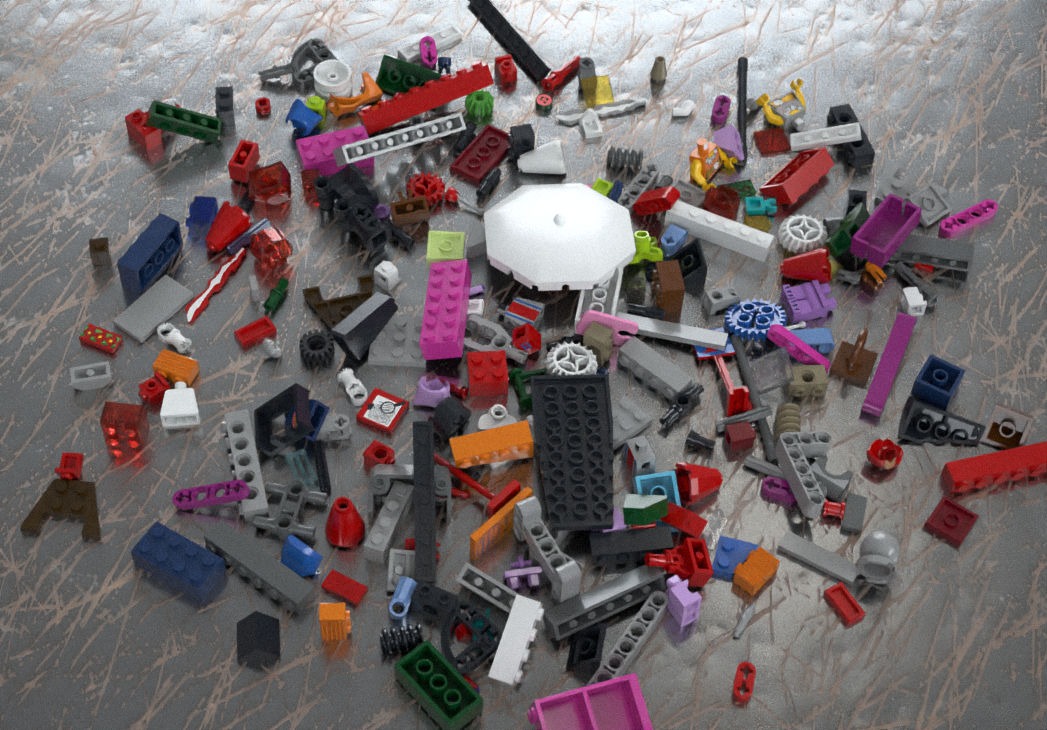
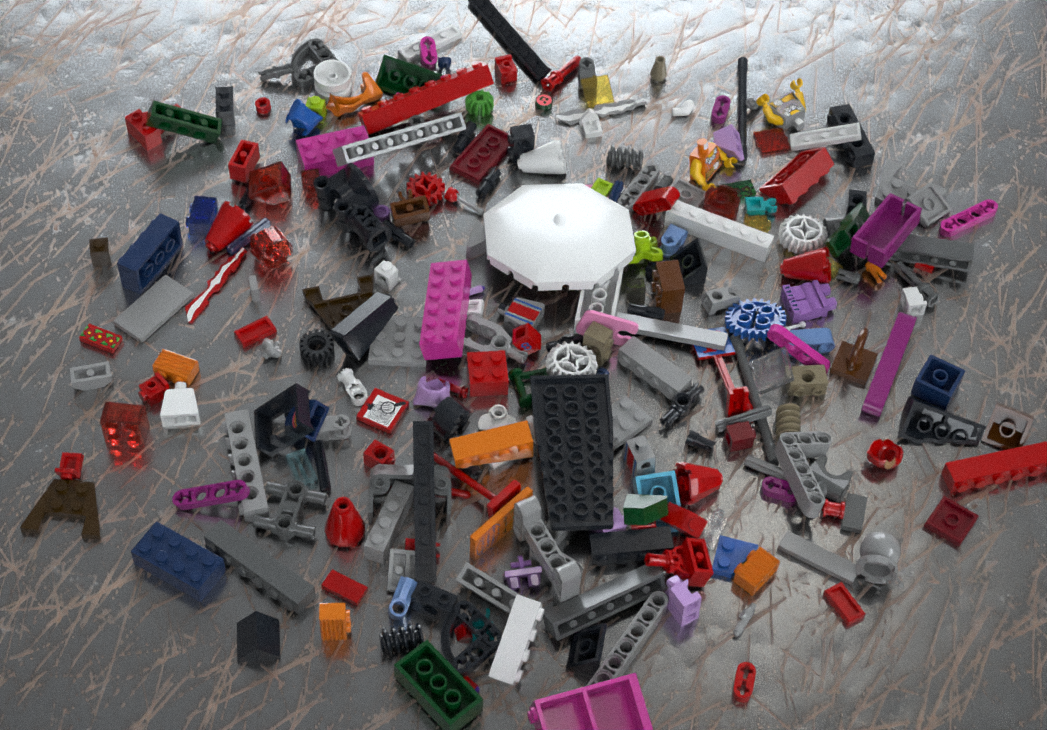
(174, 337): white connector -> none
(276, 294): dark green axle -> none
(300, 557): blue slope -> none
(445, 246): yellowish green tile -> none

